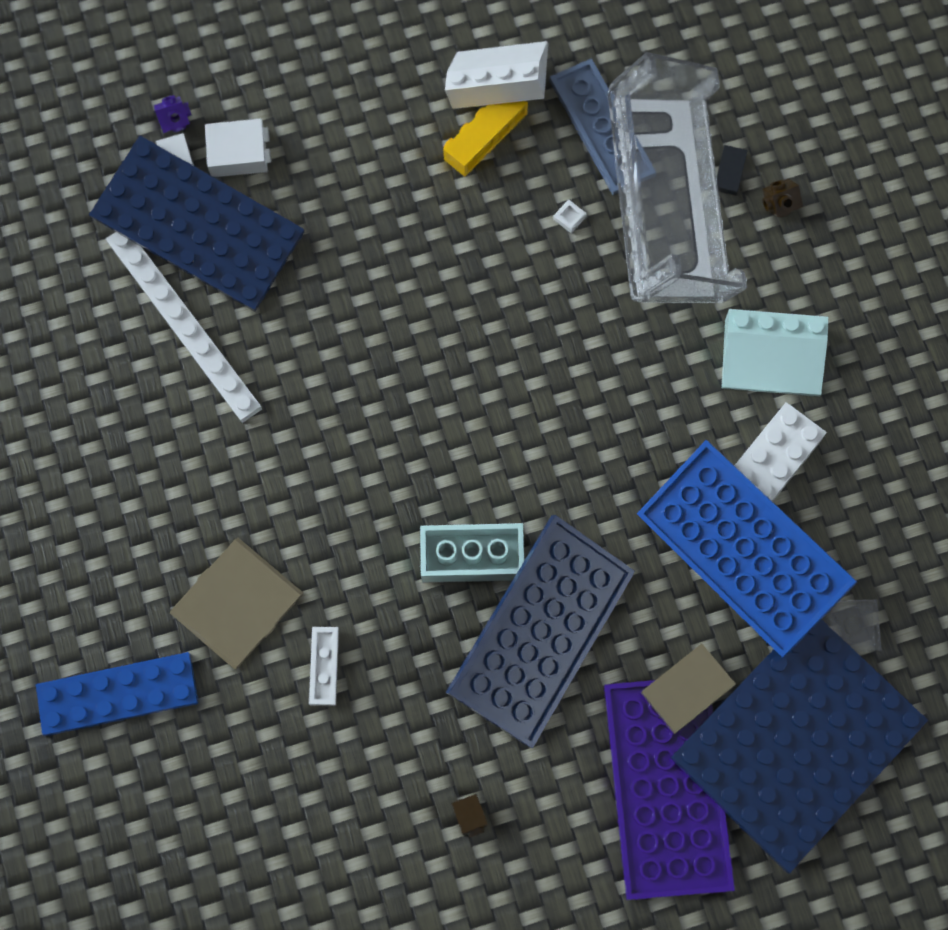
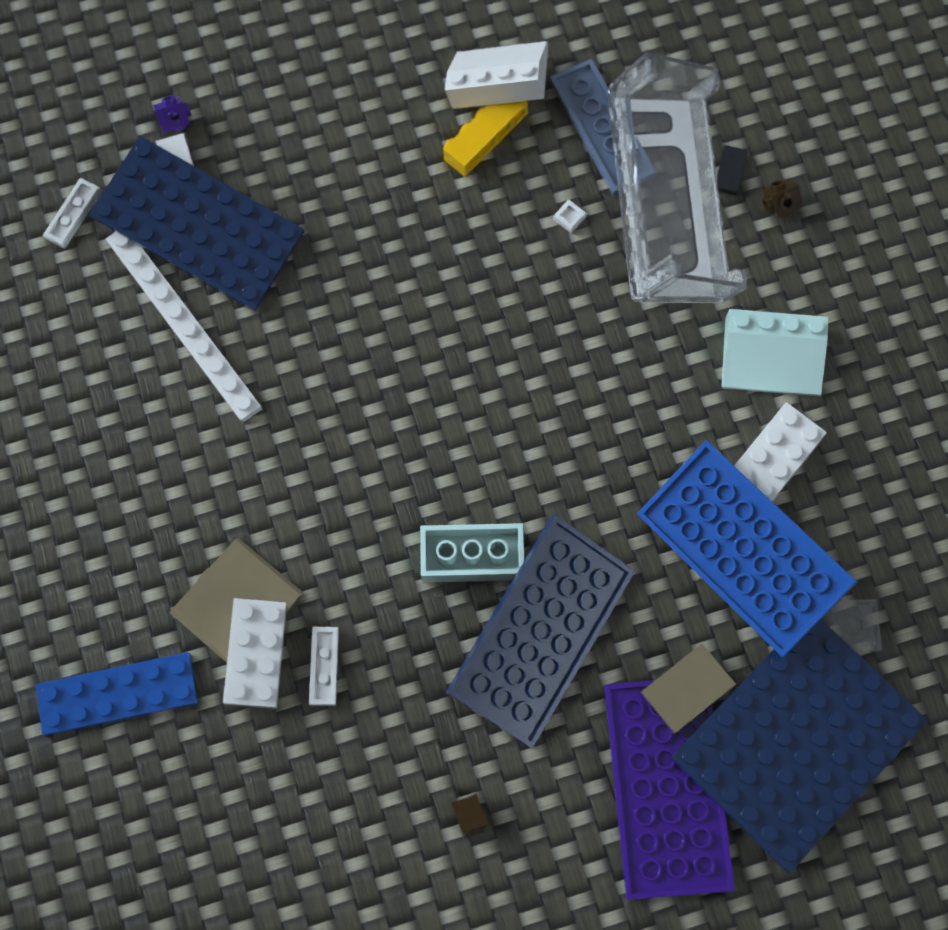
(72, 213): none -> white tile
(237, 147): white brick -> none
(255, 653): none -> white brick

